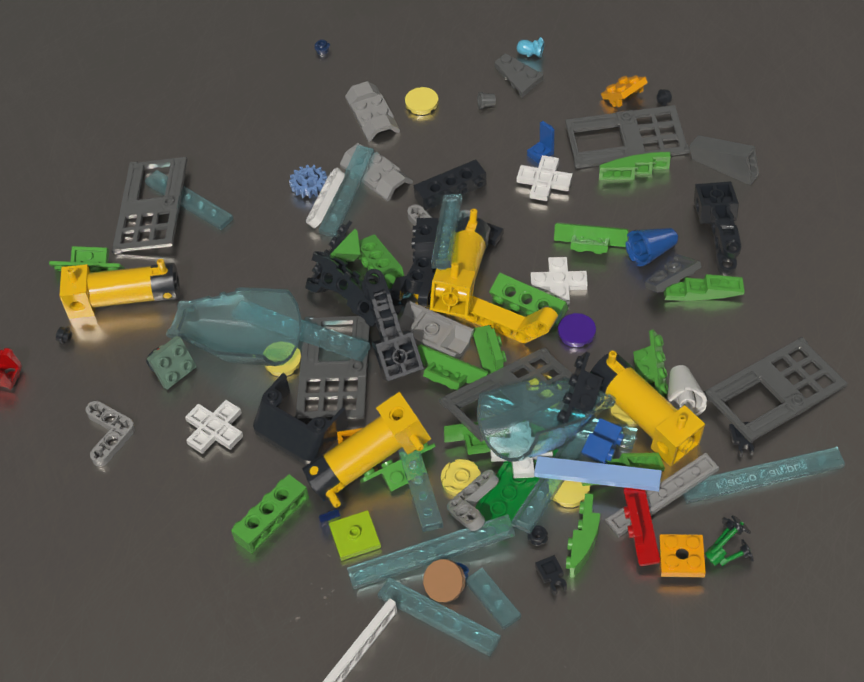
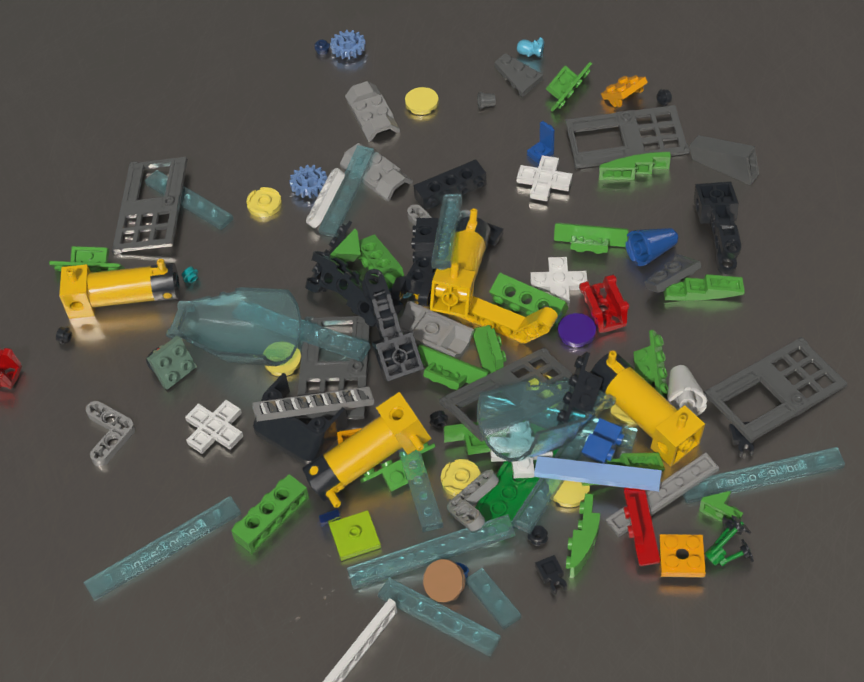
(162, 548): none -> clear light blue tile
(190, 275): none -> teal plate
(264, 202): none -> light yellow tile
(312, 403): none -> tile
(347, 44): none -> medium blue gear
(438, 419): none -> black plate
(564, 82): none -> bright green bracket
(616, 305): none -> red piece
(717, 507): none -> bright green slope

